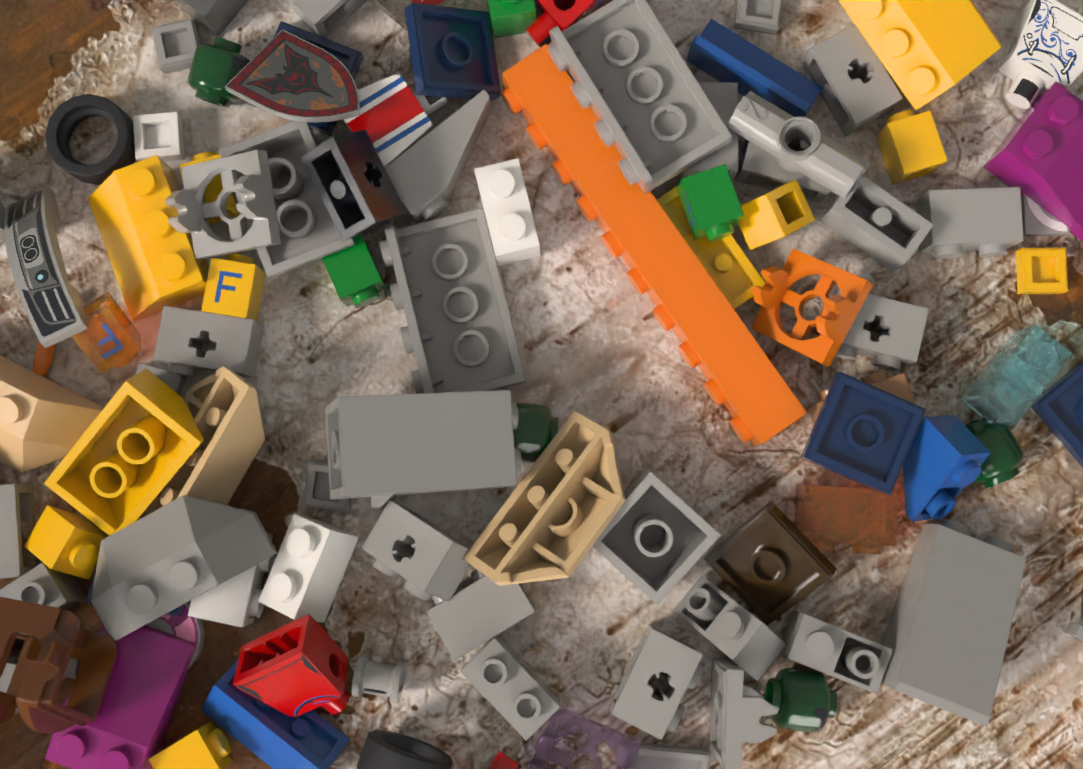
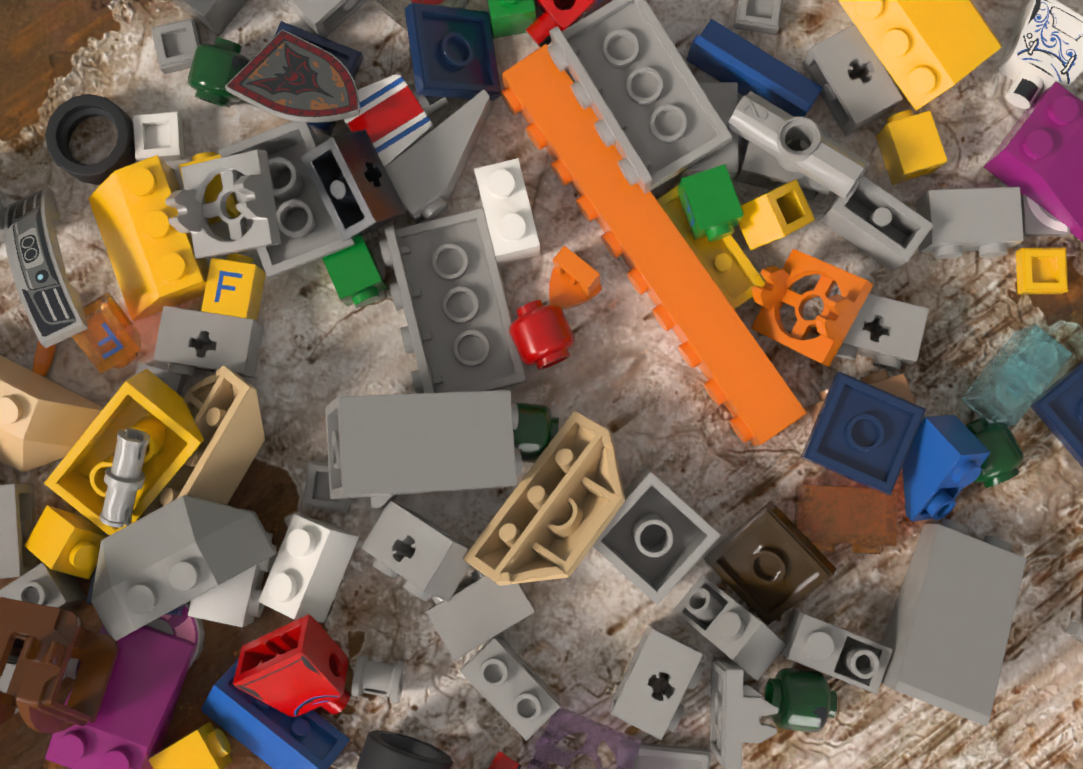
(124, 477): none -> light grey pin
(541, 335): none -> red head
(572, 280): none -> orange tile

